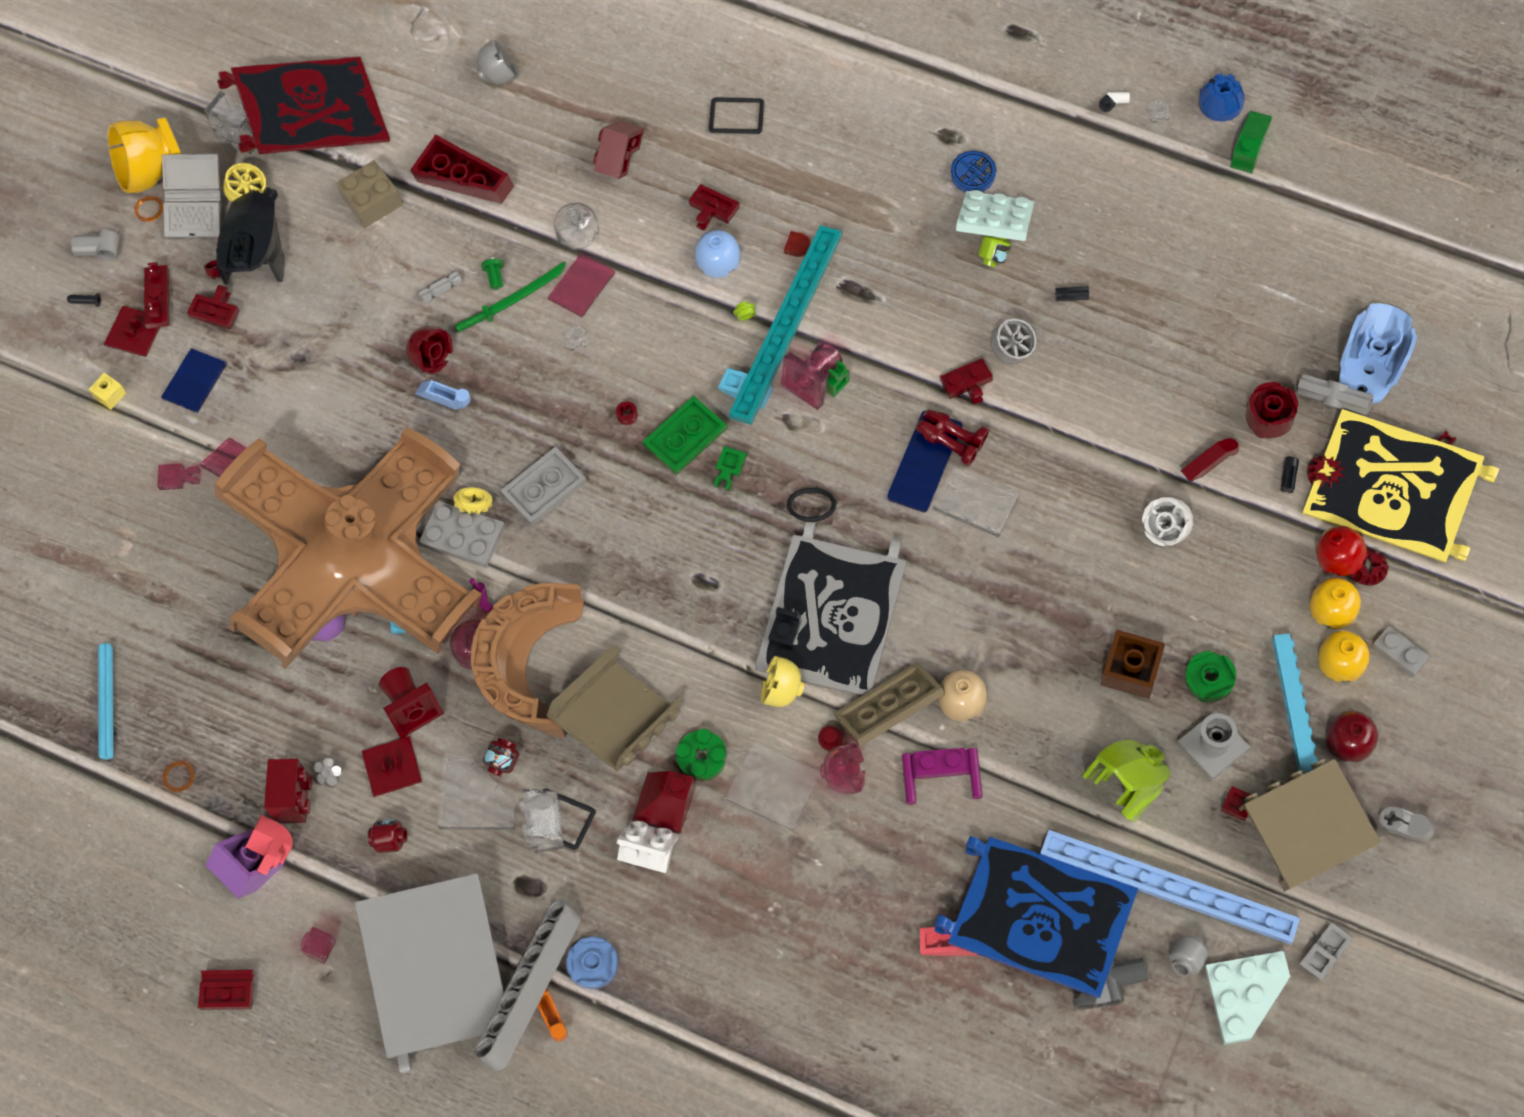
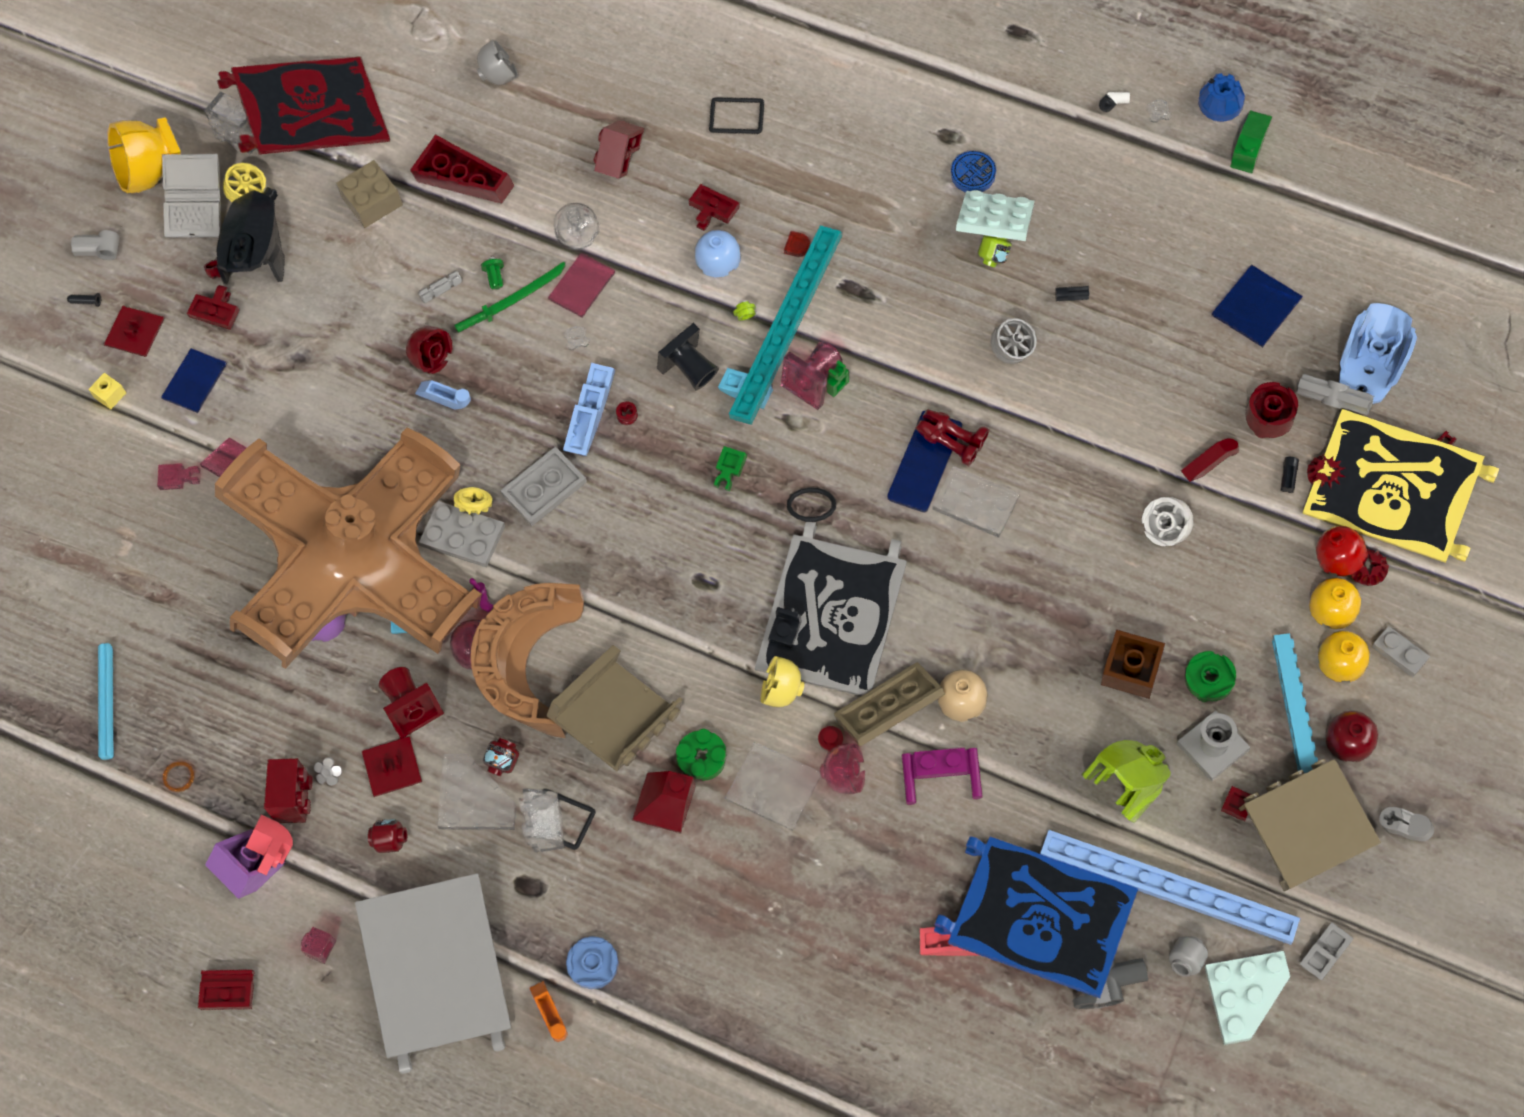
(148, 198): clear orange piece -> none
(156, 295): dark red plate -> none
(527, 985): light grey beam -> none
(589, 409): none -> light blue slope
(646, 846): white bracket -> none
(684, 435): green plate -> none
(687, 358): none -> black plant
(967, 379): dark red plate -> none
(1257, 305): none -> clear blue piece

